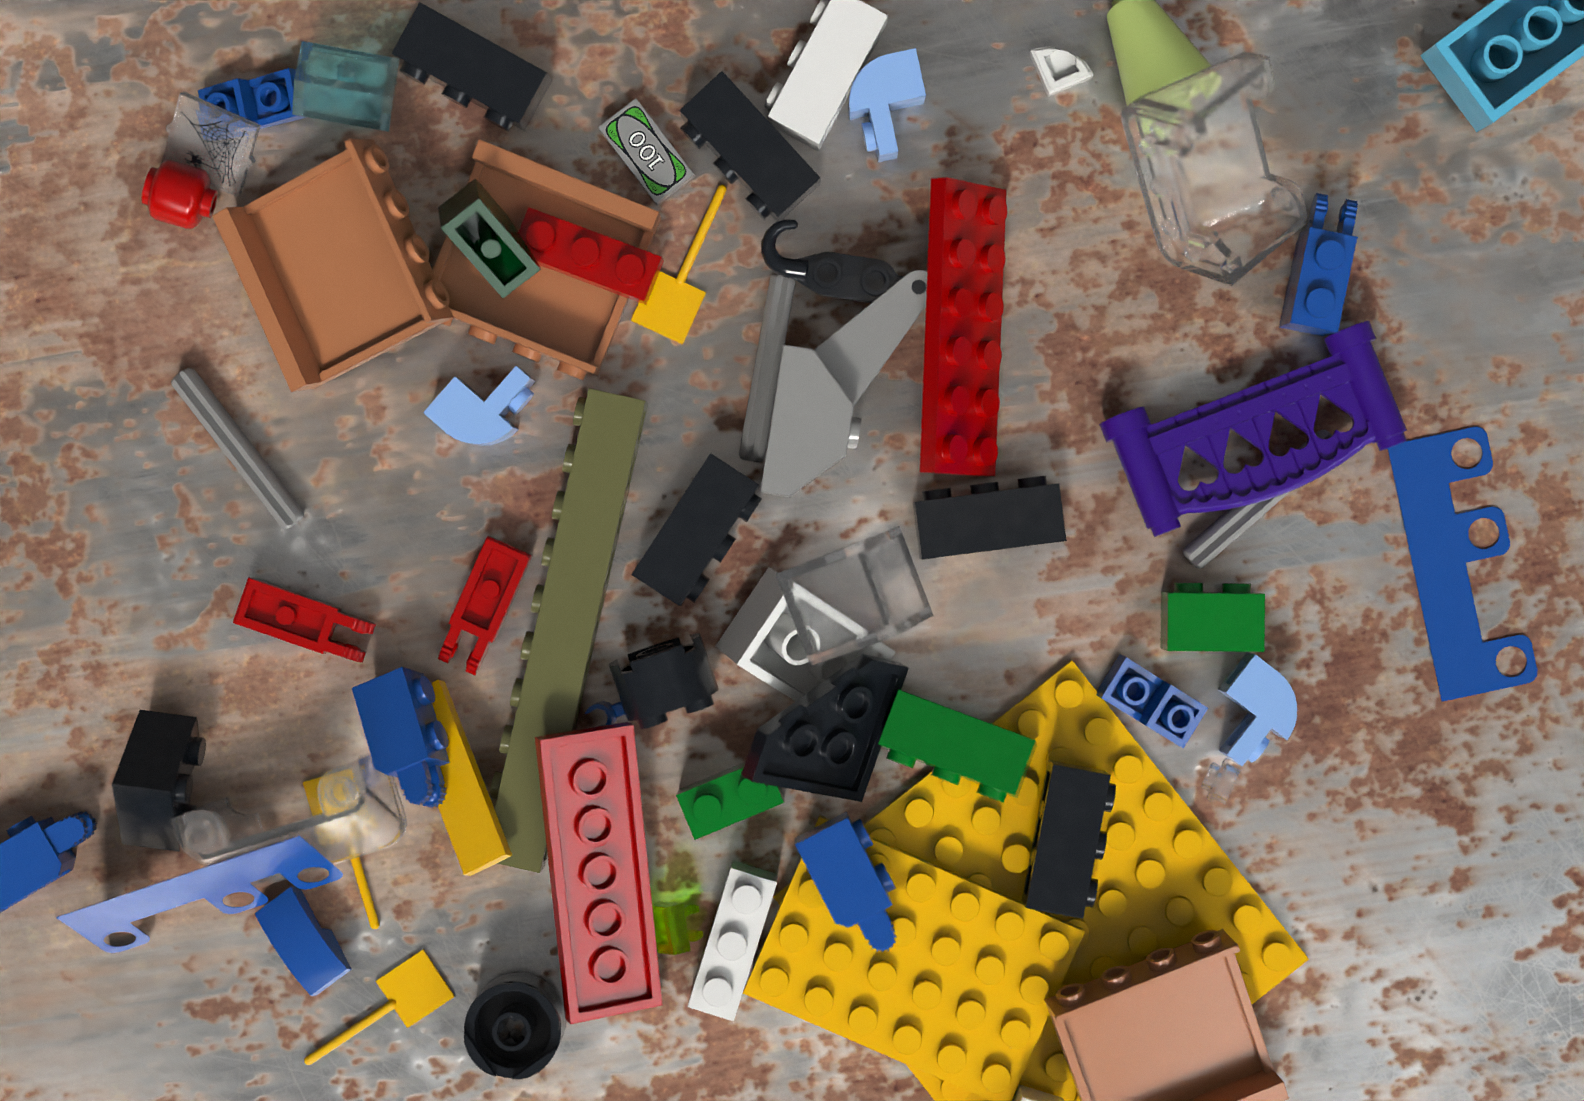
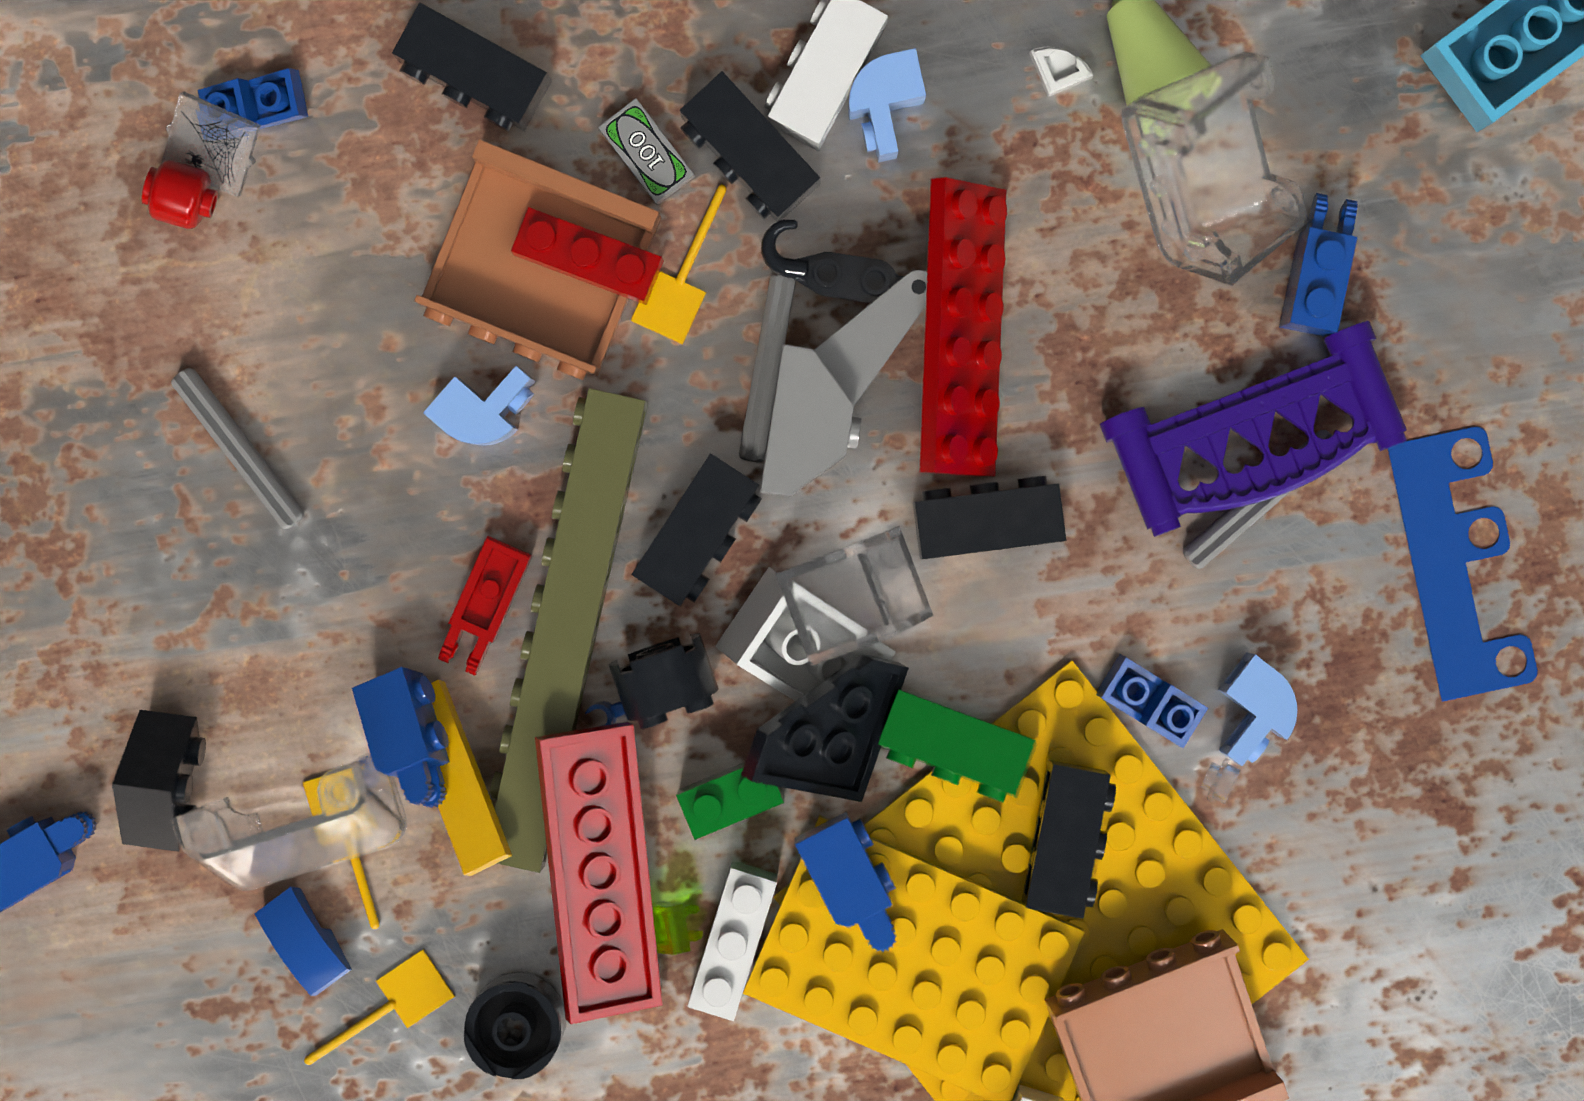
(210, 883): piece -> none
(298, 619): red hinge -> none
(334, 266): nougat panel -> none
(345, 86): clear light blue brick -> none
(487, 238): slope -> none
(1213, 620): green brick -> none

